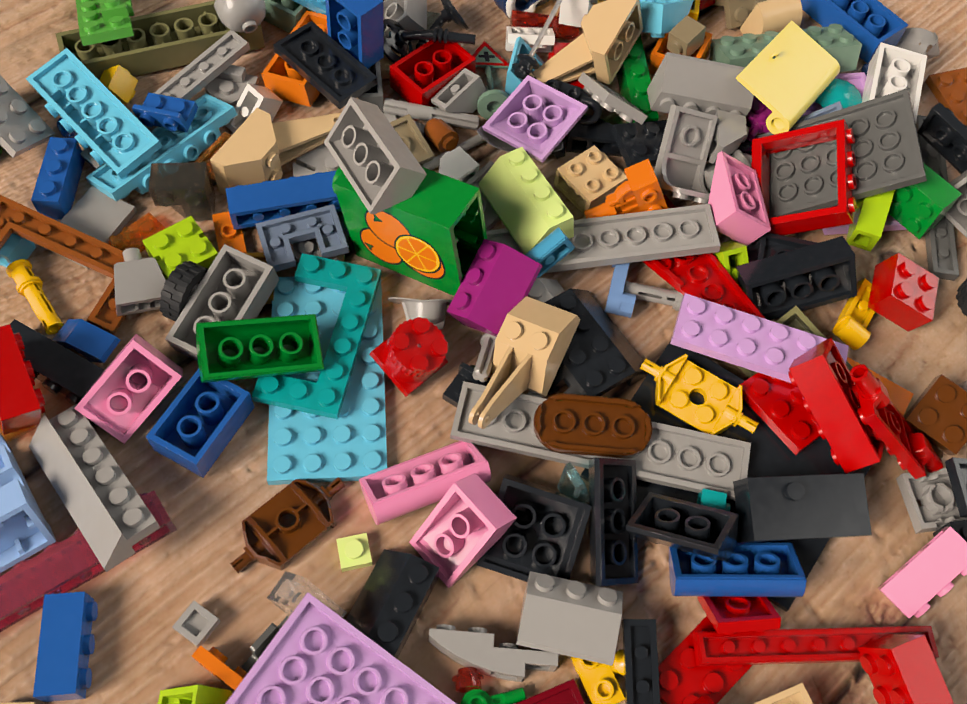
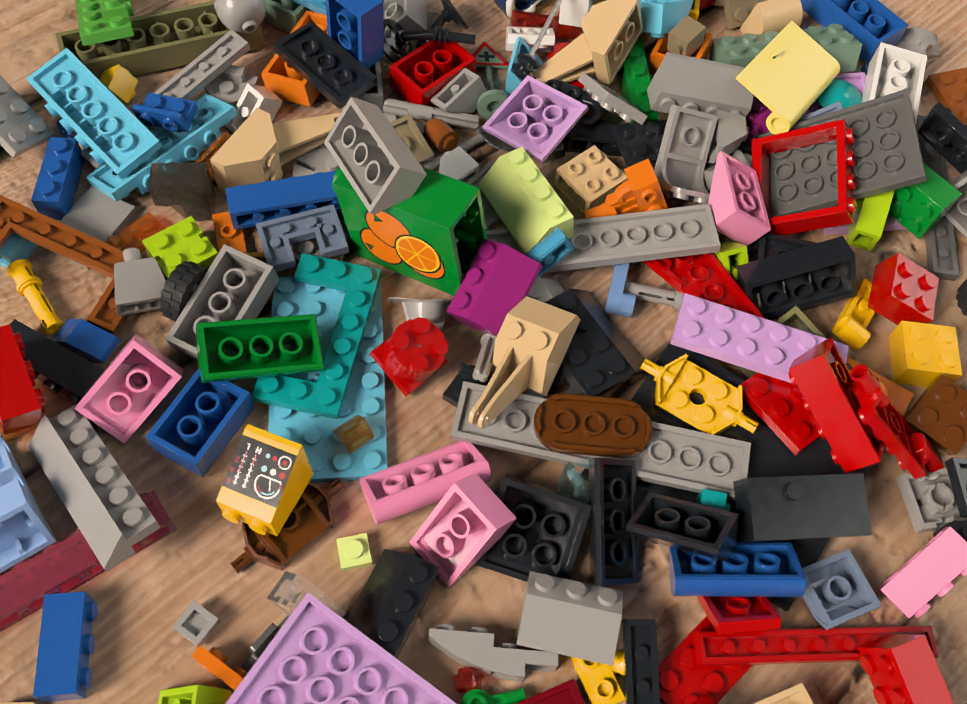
(264, 481): none -> slope
(354, 433): none -> clear orange slope
(838, 590): none -> sand blue slope
(923, 352): none -> yellow brick

